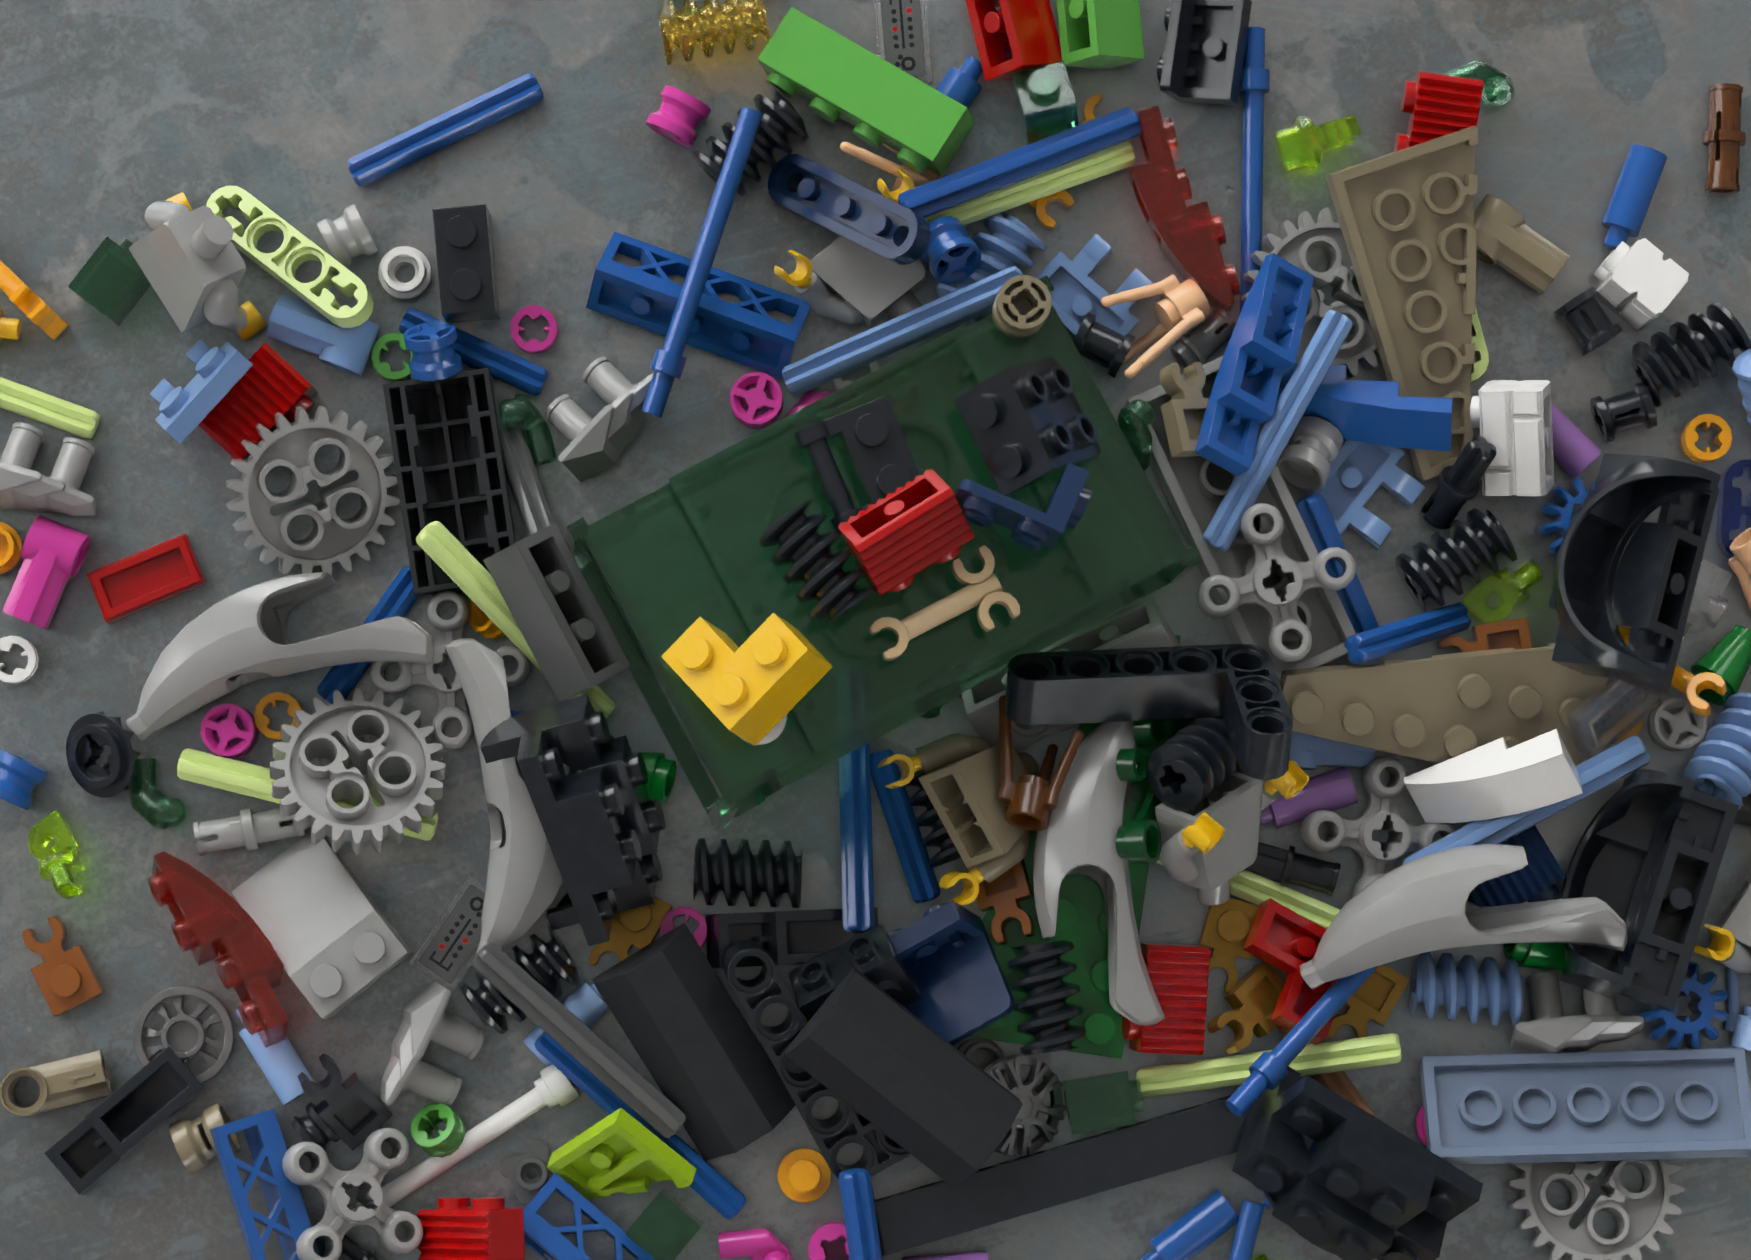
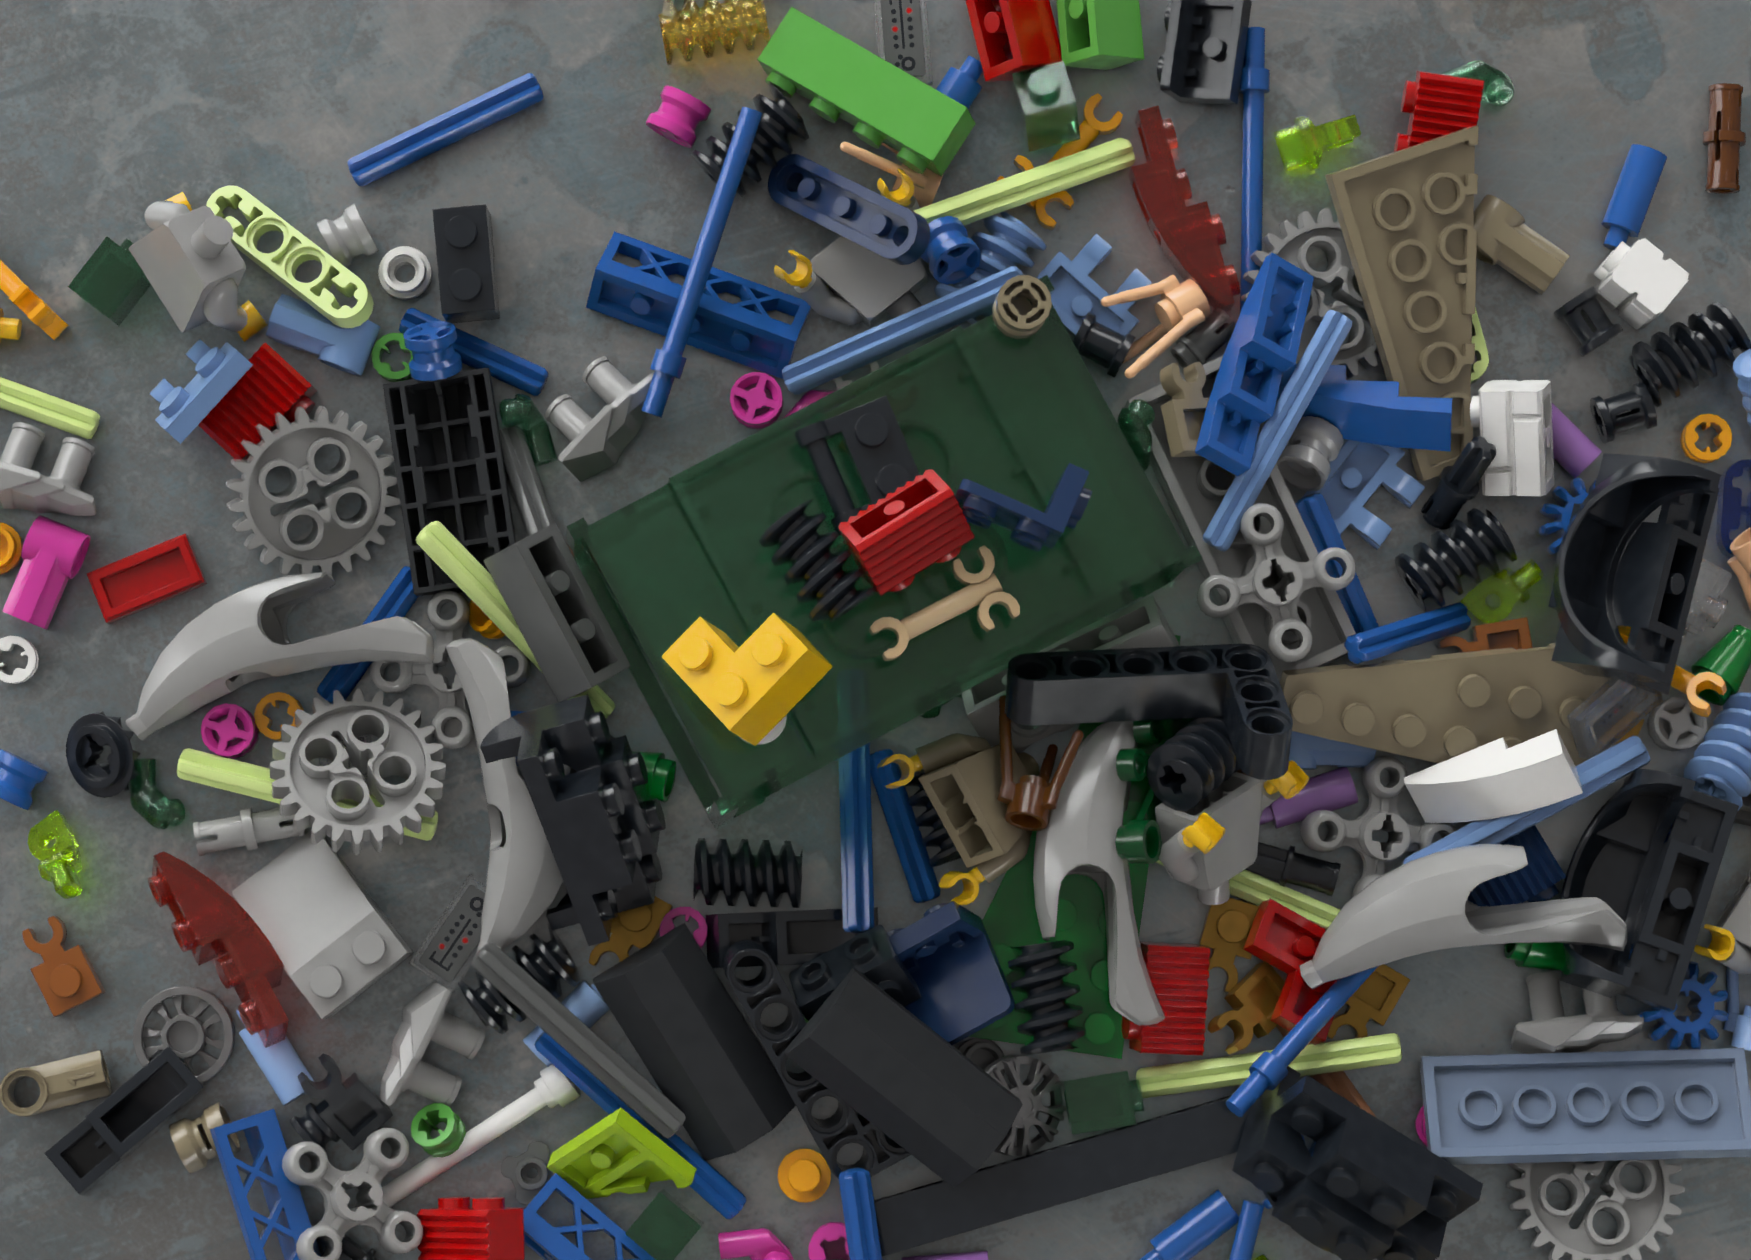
(534, 312): dark pink bush -> none
(1004, 897): dark orange plate -> none
(1022, 163): blue axle -> none
(1028, 423): black bracket -> none
(1467, 987): medium blue piece -> none

